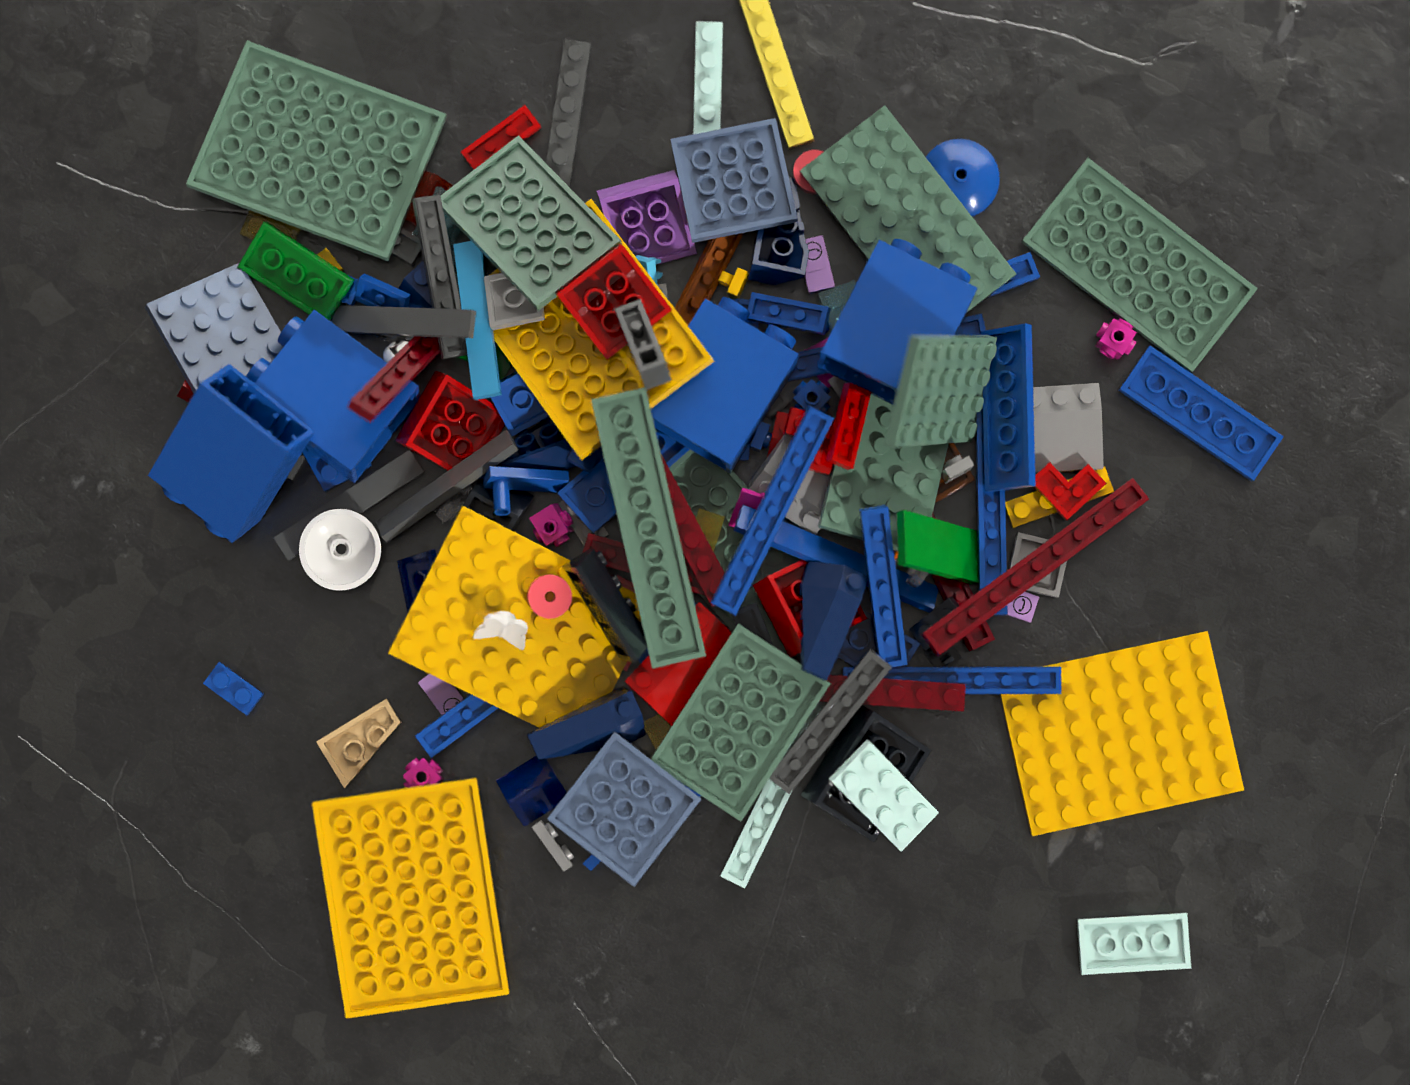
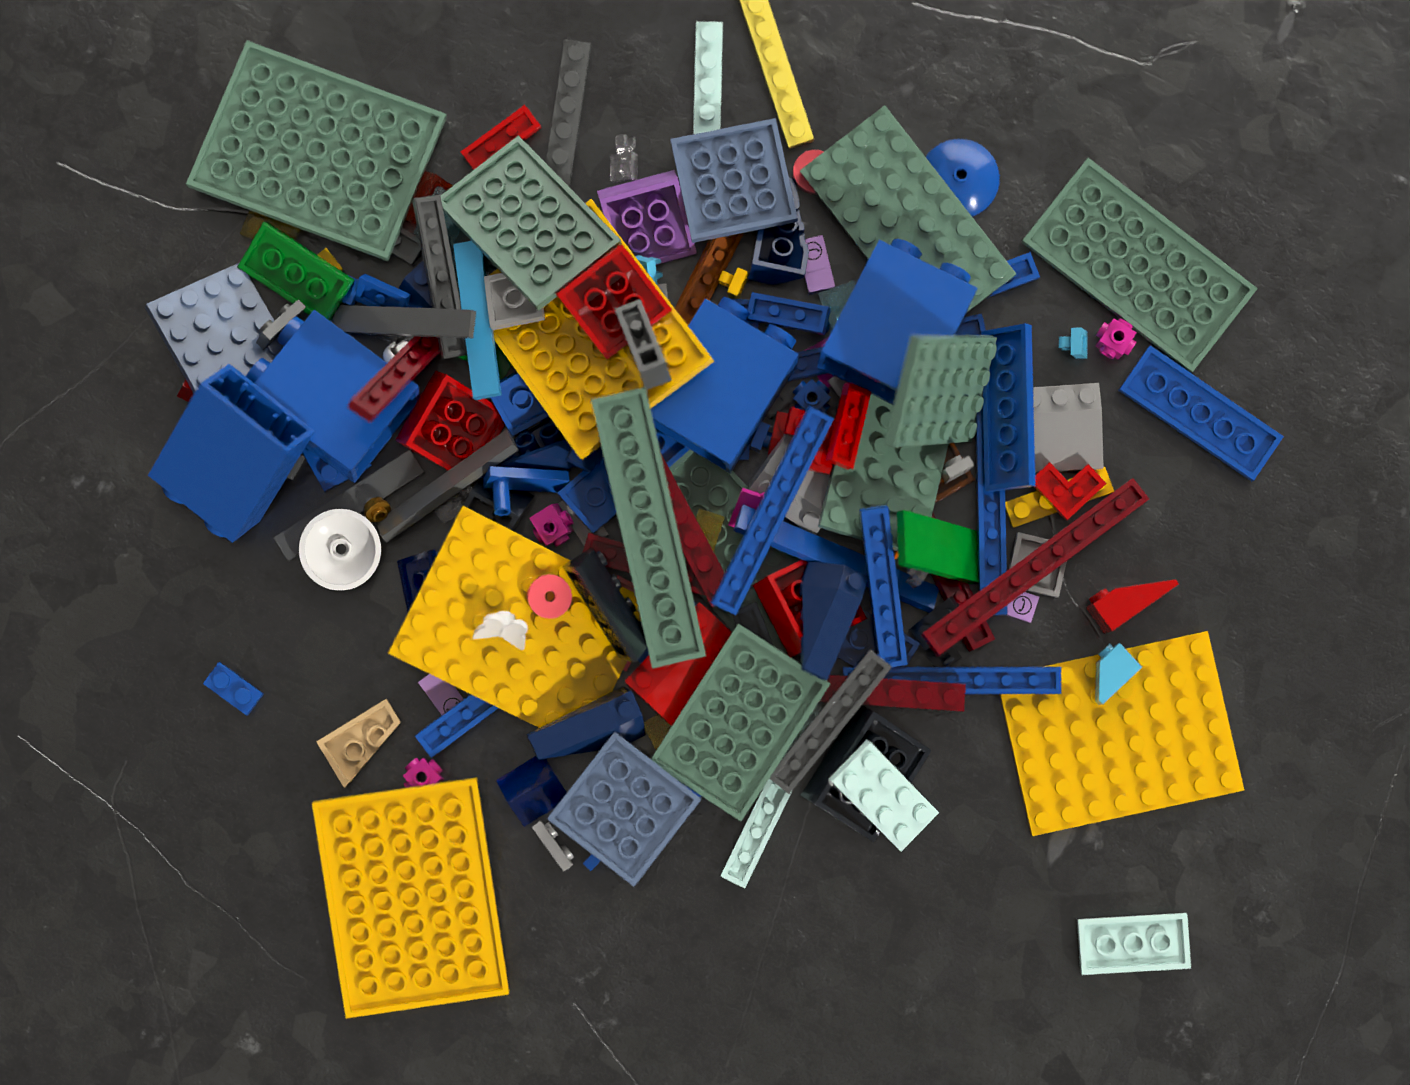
(272, 330): none -> plate
(376, 509): none -> pearl gold plate
(624, 163): none -> clear plate
(1076, 343): none -> medium azure tile
(1113, 671): none -> medium azure slope
(1121, 604): none -> red slope

